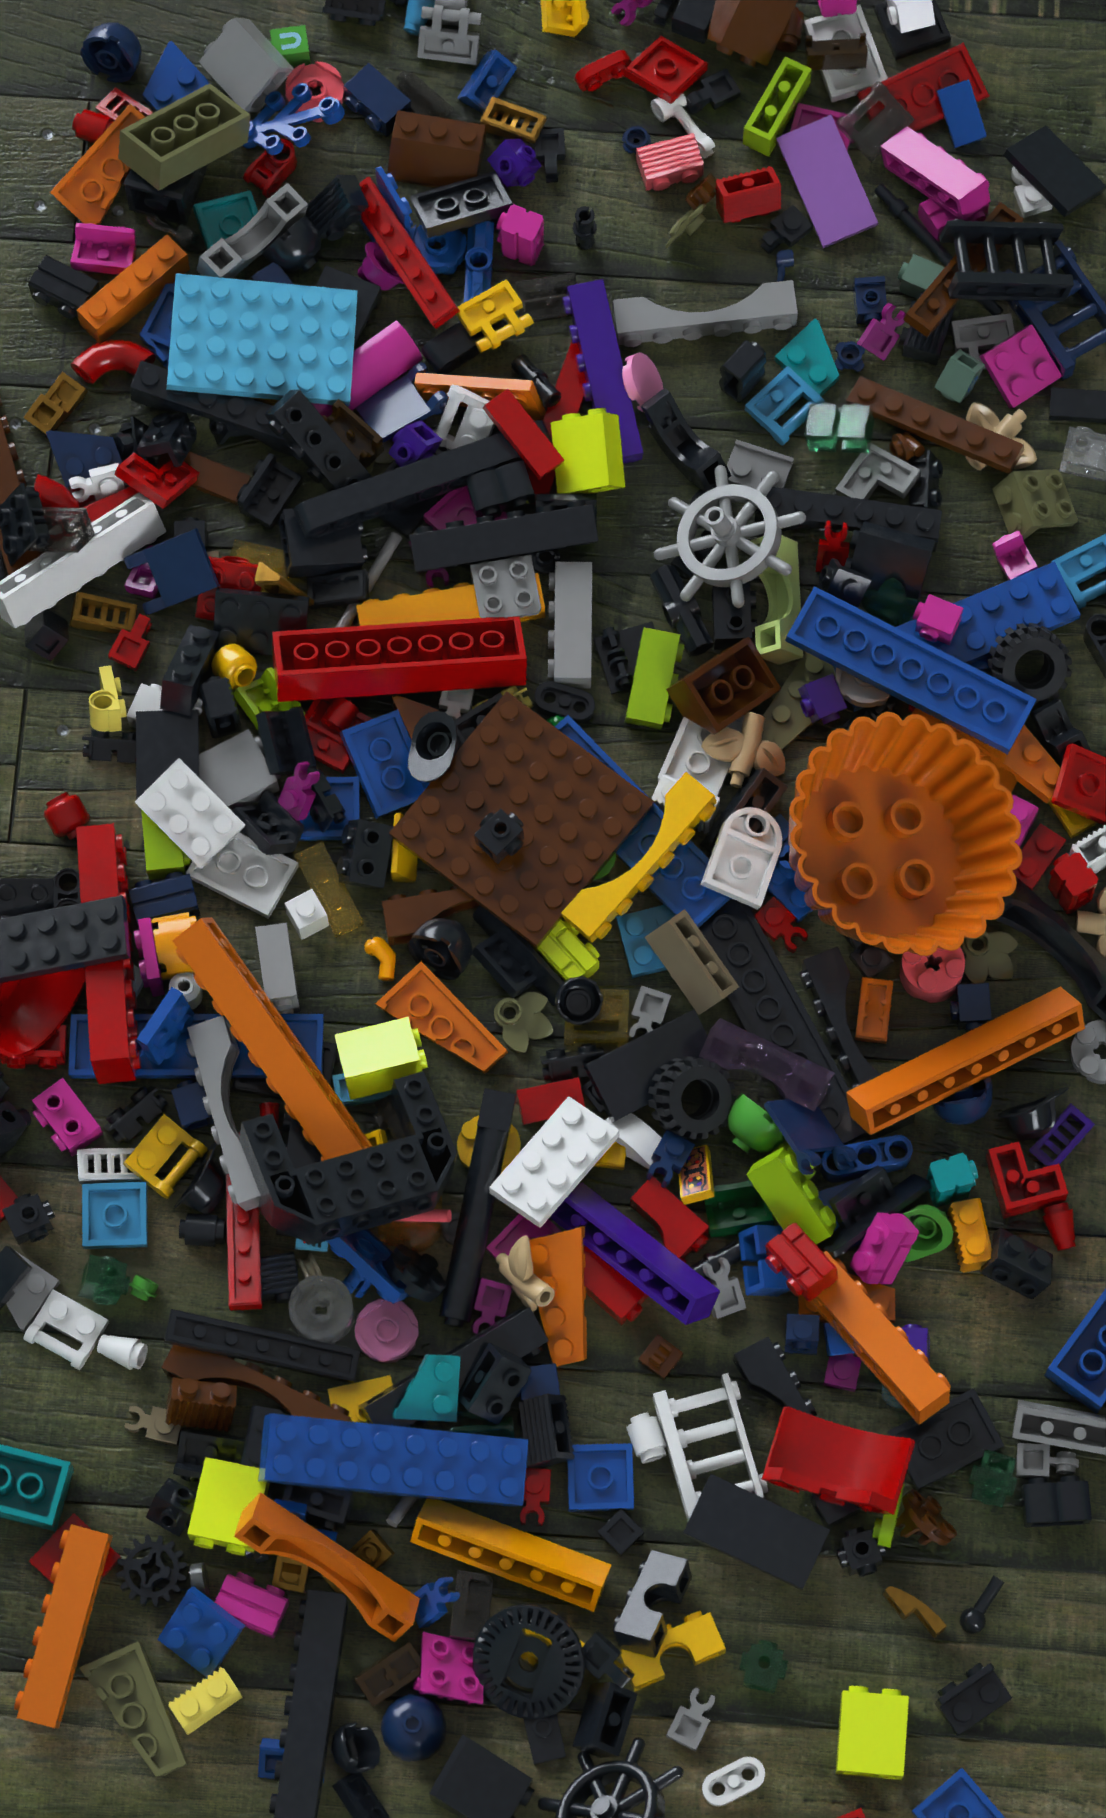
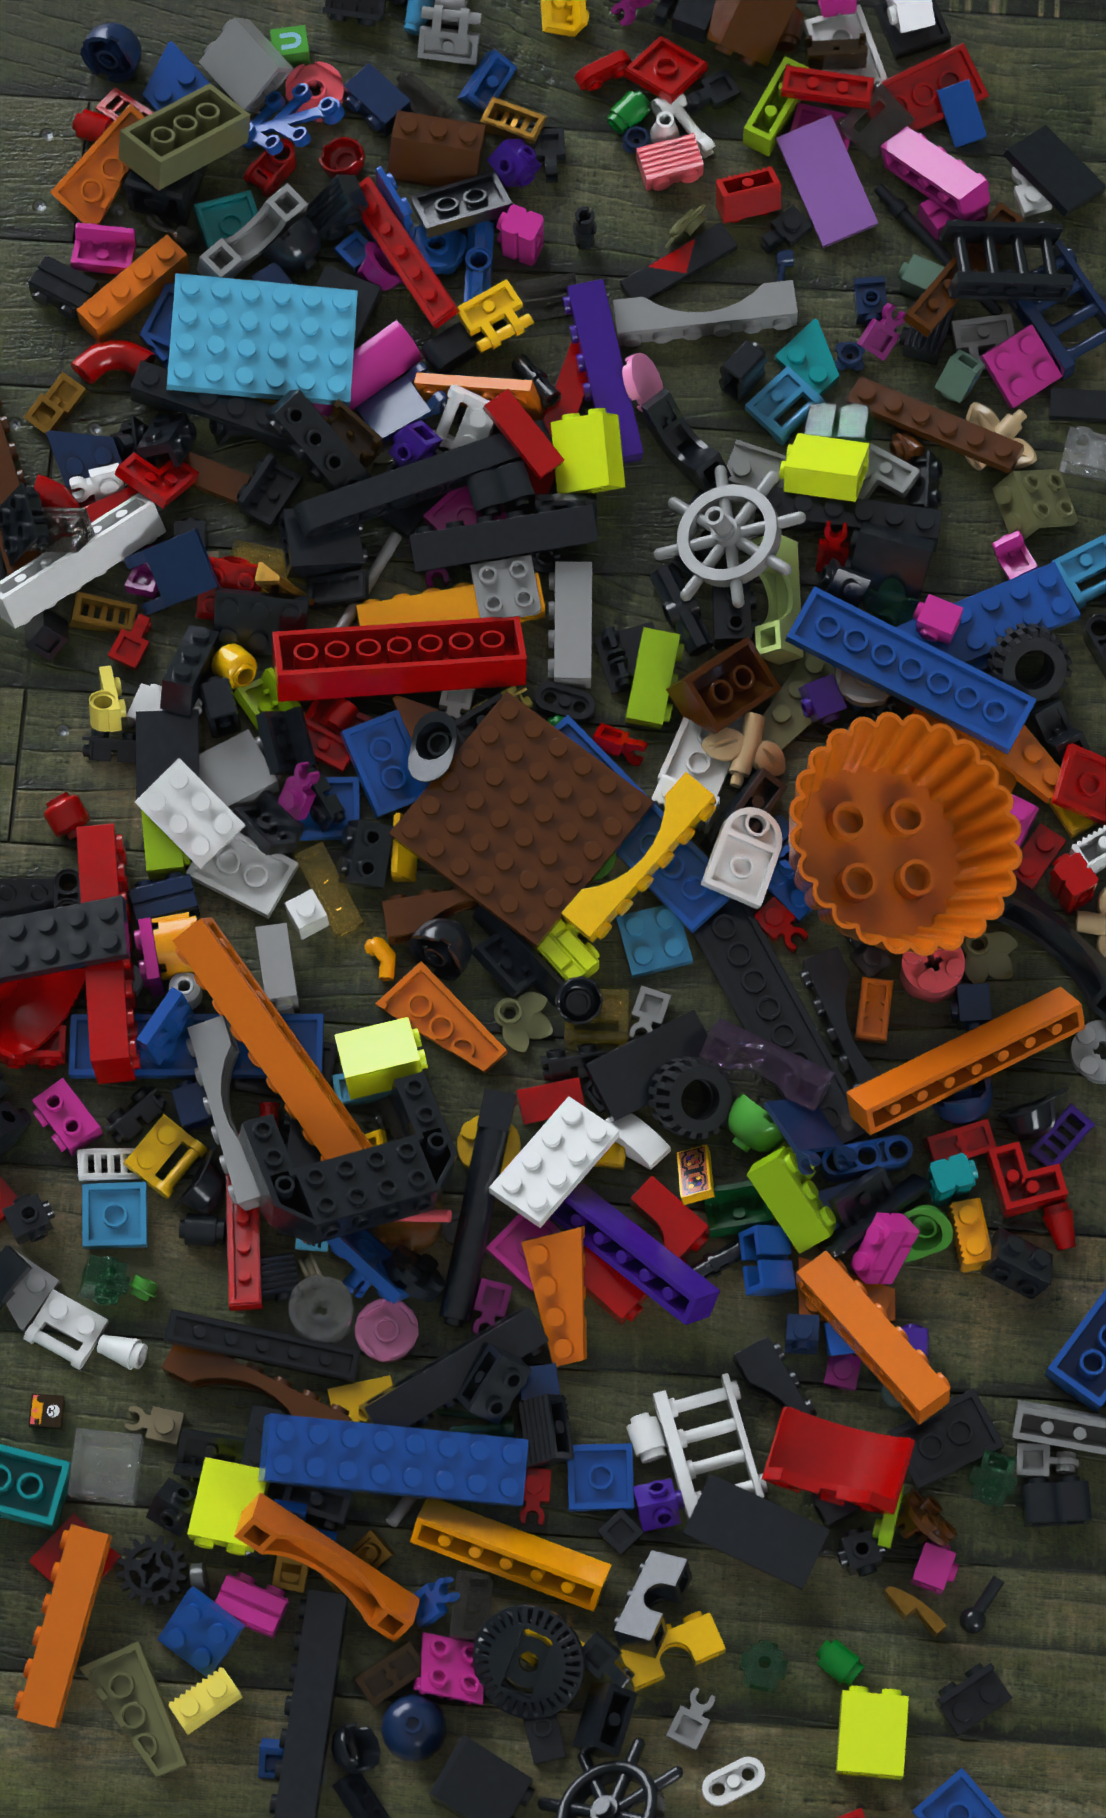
(46, 1411): none -> dark brown tile
(106, 1467): none -> clear brick
(201, 1404): reddish brown brick -> none
(342, 157): none -> red hair
(352, 250): none -> blue plate
(432, 1391): teal wing -> none
(500, 835): black brick -> none
(519, 1272): tan plant -> none
(616, 741): none -> red plate
(628, 111): none -> green brick
(658, 1504): none -> dark purple brick
(660, 1357): reddish brown tile -> none
(664, 128): none -> white cone
(670, 1156): dark blue plate -> none
(680, 263): none -> black tile
(691, 962): dark tan brick -> none
(702, 192): reddish brown plate -> none
(730, 1296): light grey plate -> none
(800, 1262): red brick -> none
(825, 467): none -> neon yellow brick
(827, 87): none -> red tile
(839, 1662): none -> green brick
(935, 1567): none -> dark pink brick
(968, 1139): none -> red hinge

